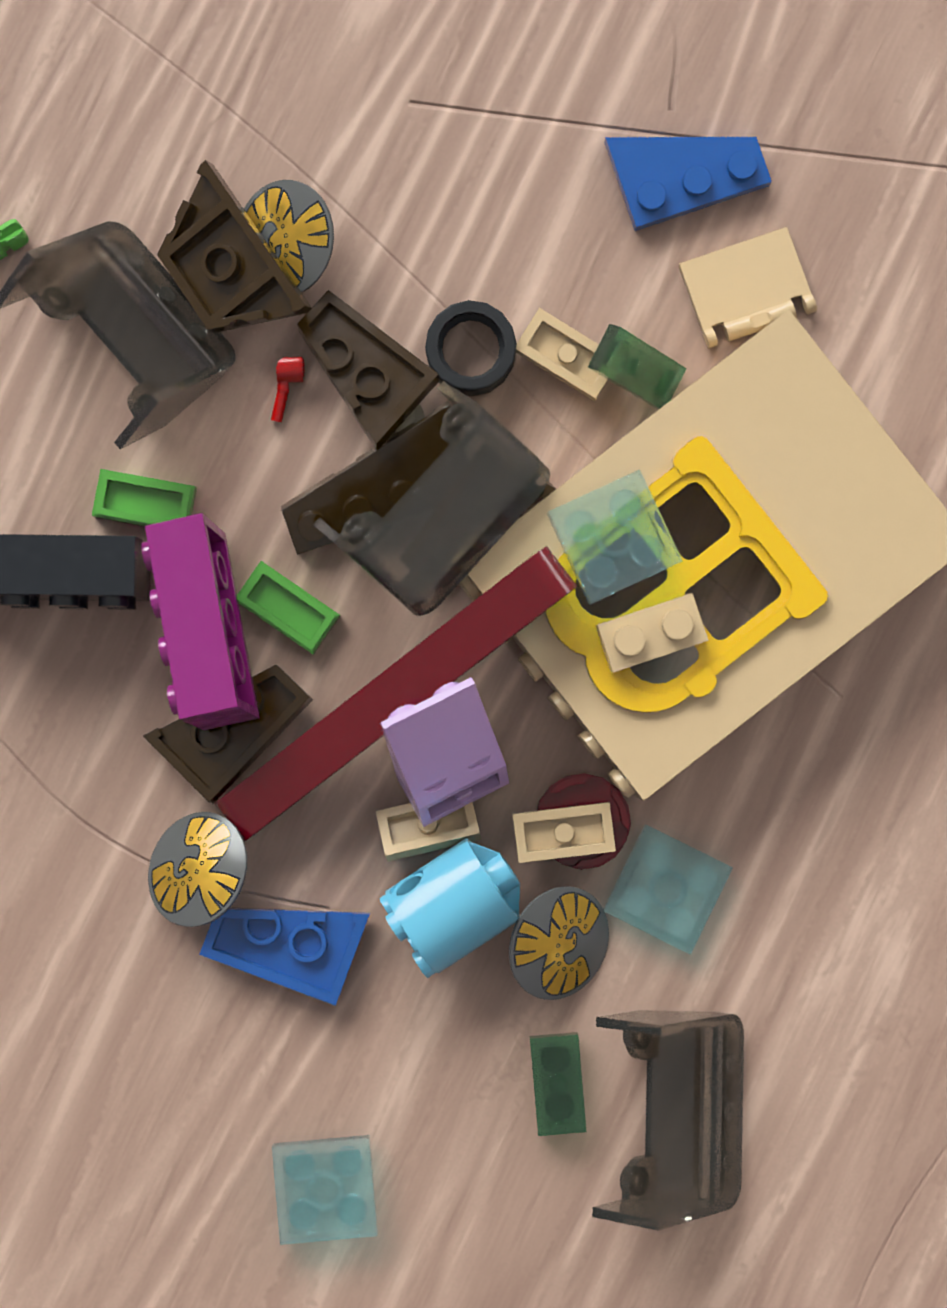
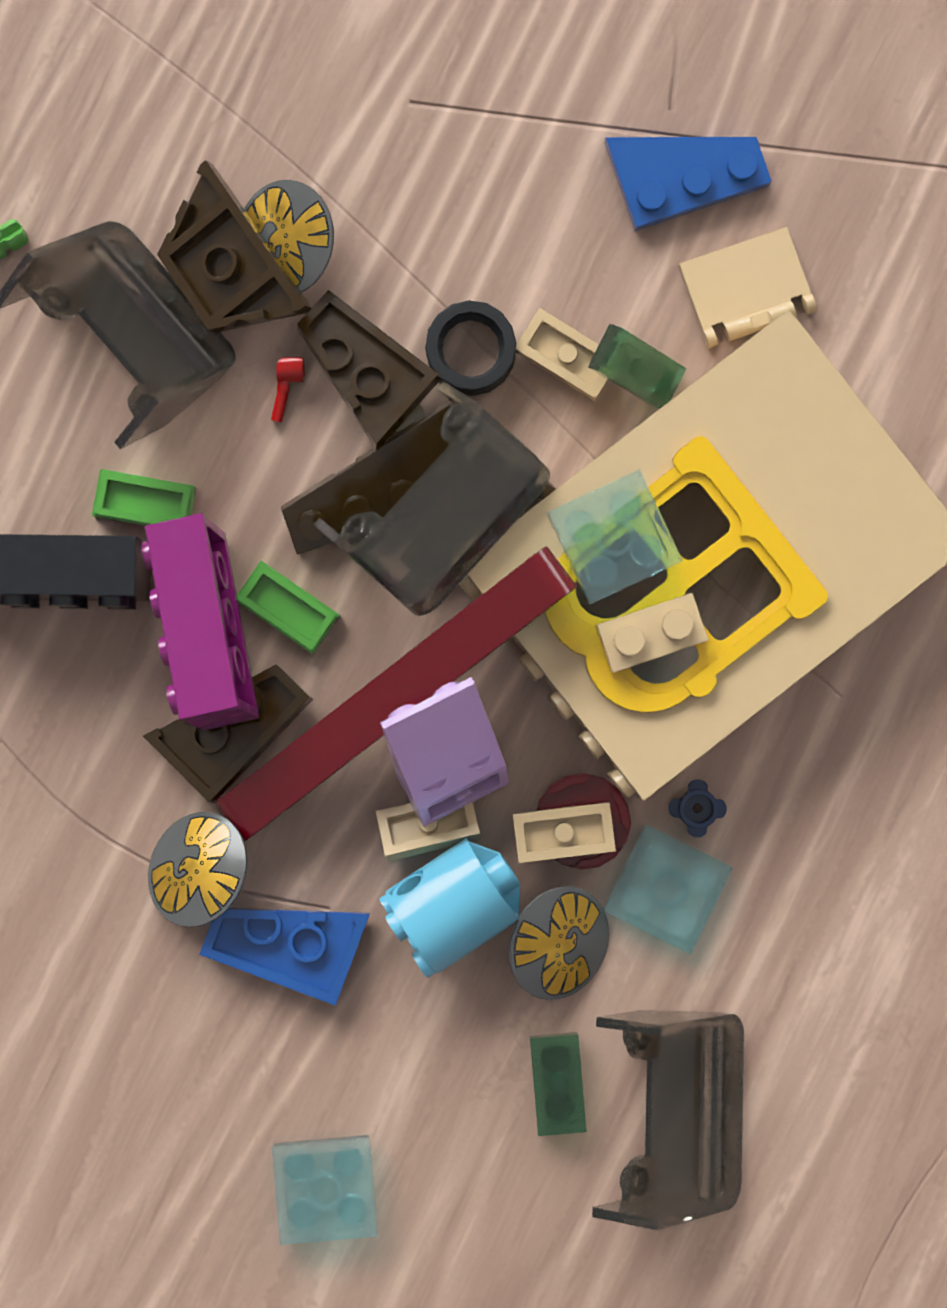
(697, 794): none -> dark blue plate

